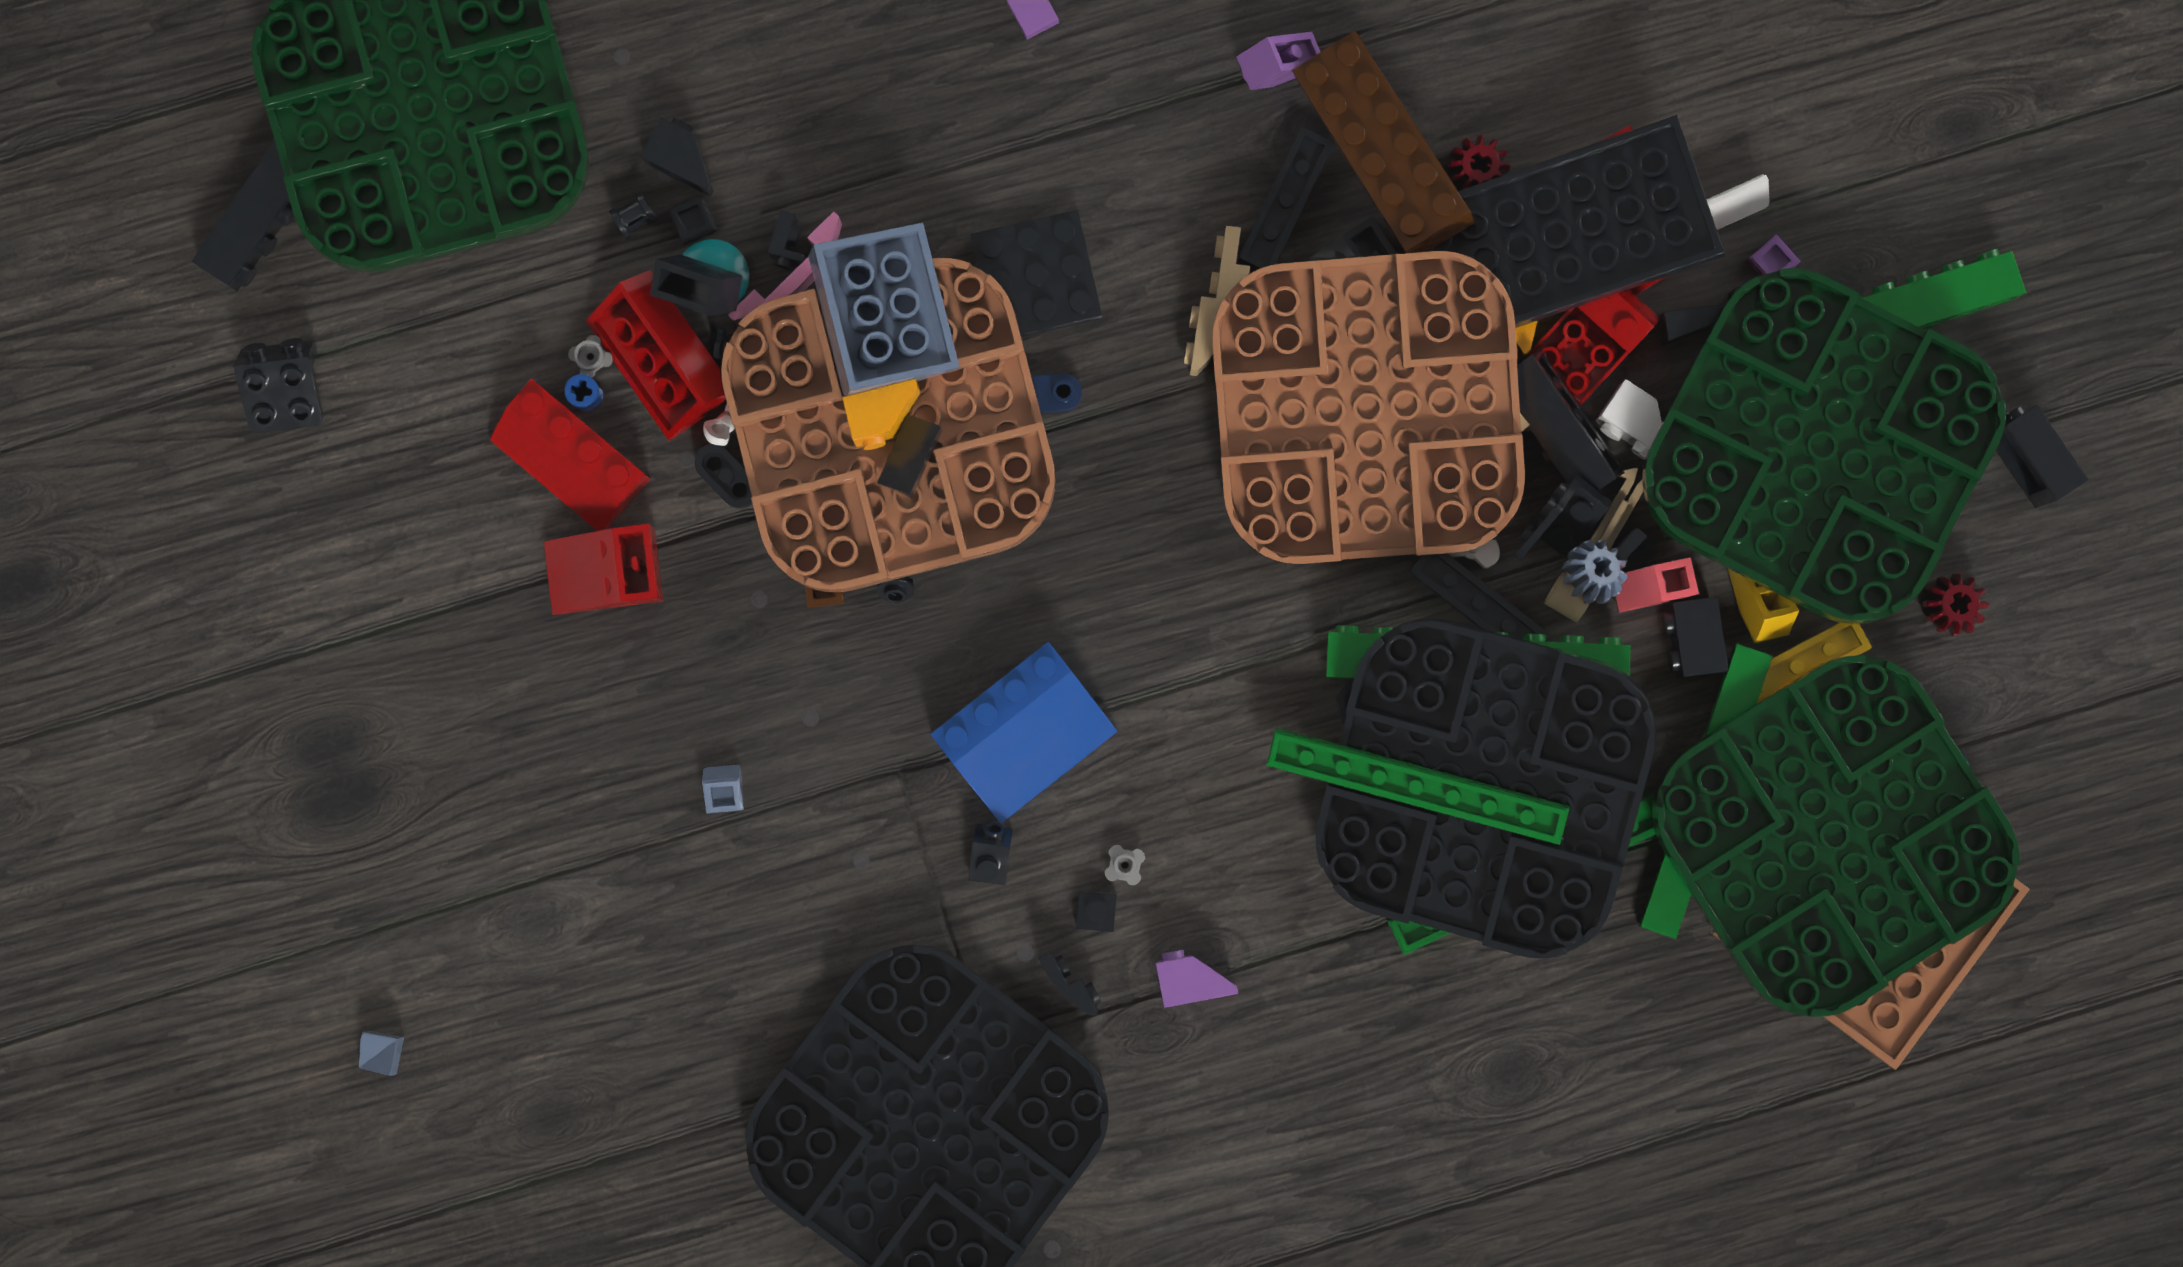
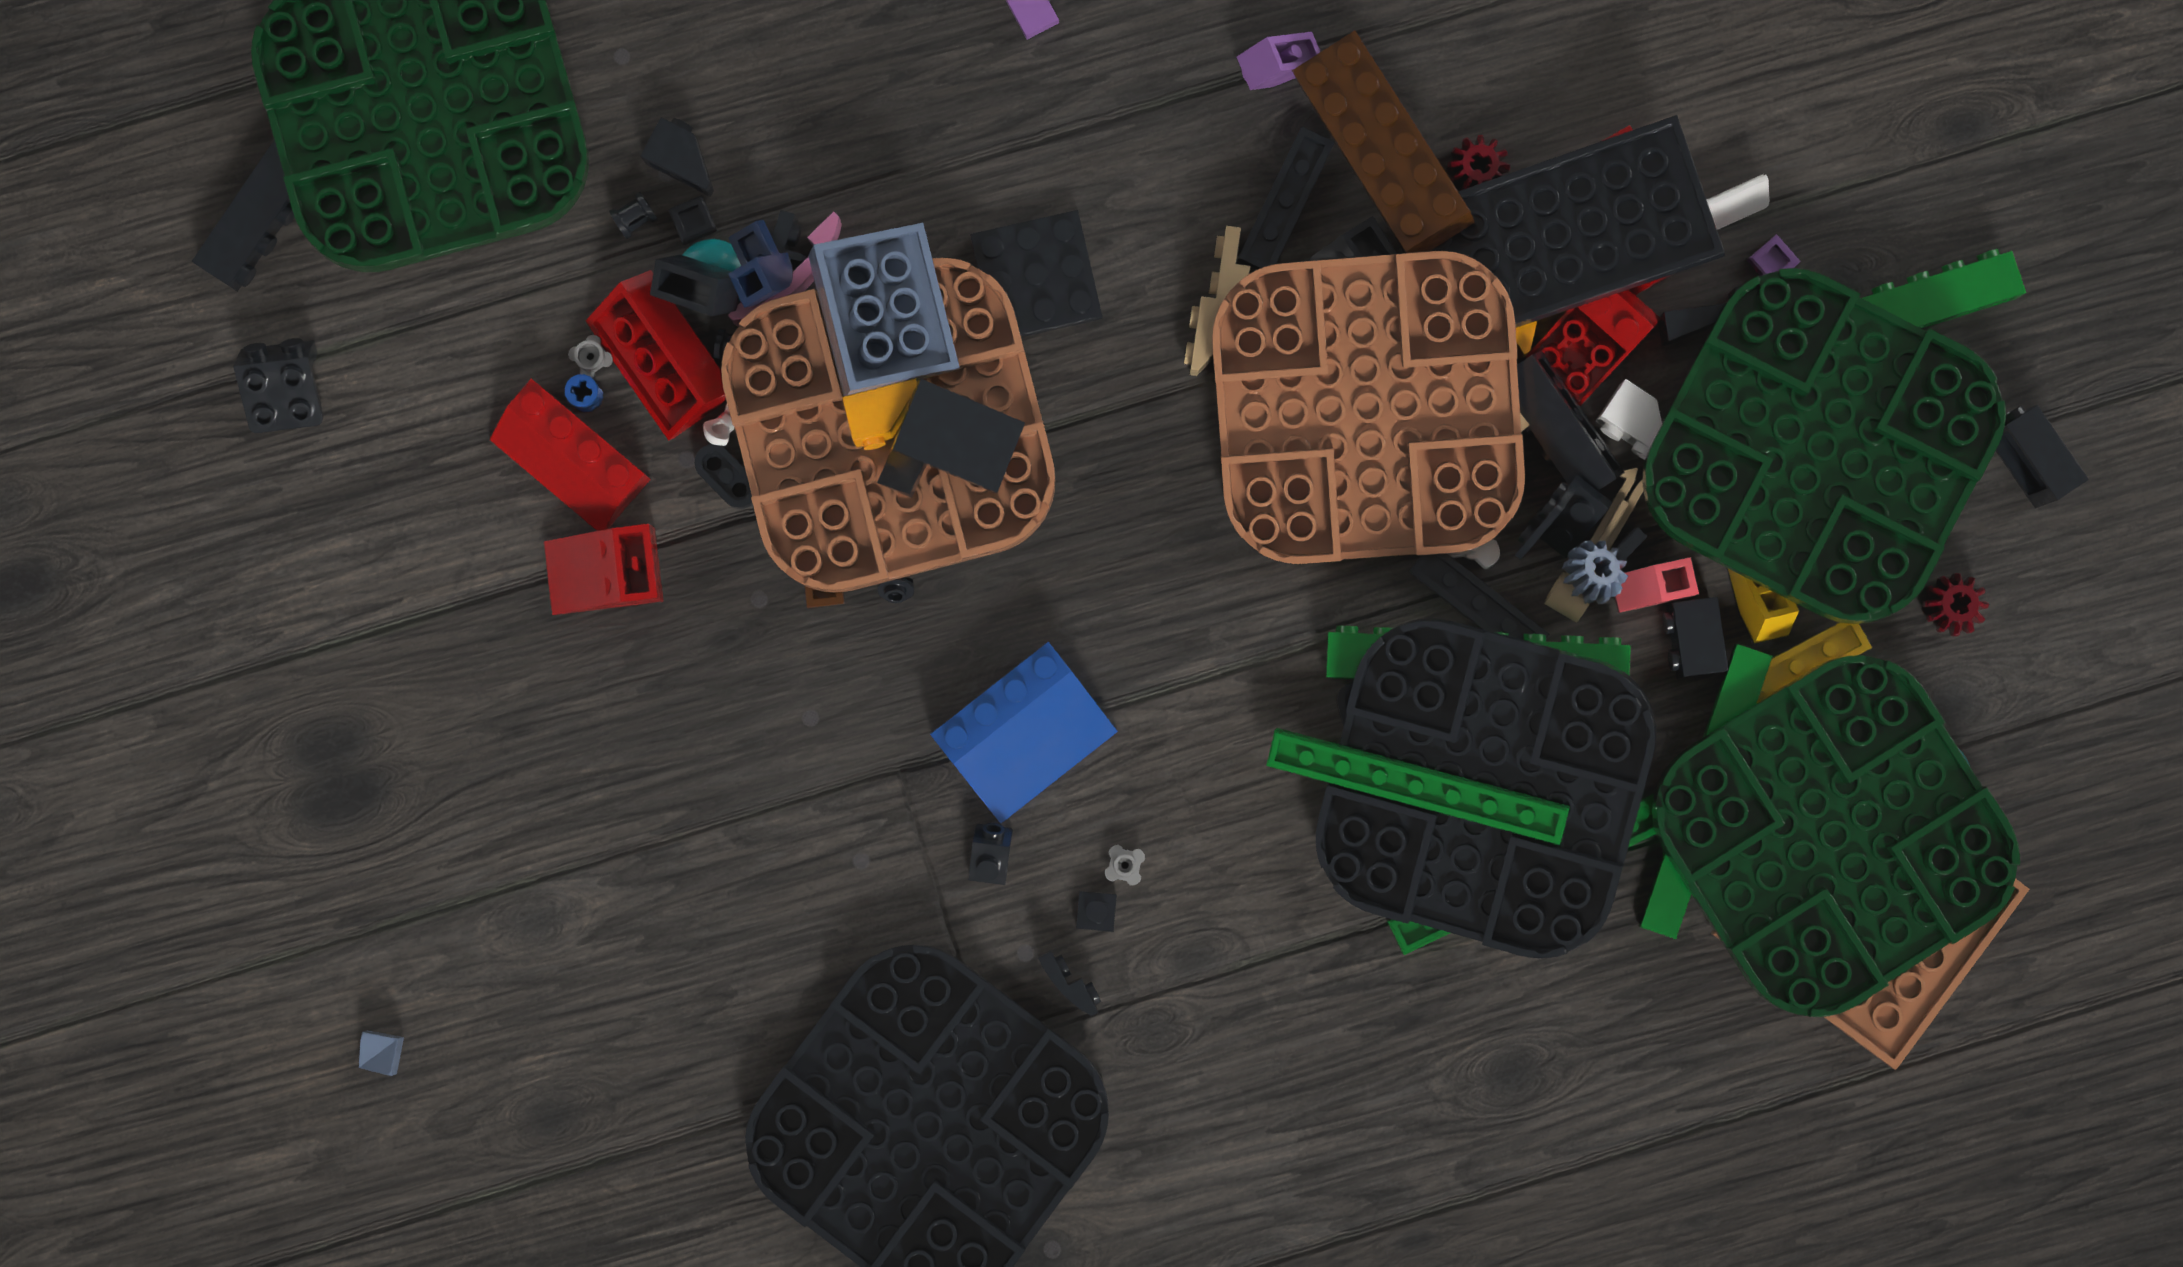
(723, 788): sand blue slope -> none
(762, 267): none -> dark blue brick
(958, 436): none -> black tile
(1048, 400): dark blue plate -> none
(1189, 980): medium lavender slope -> none

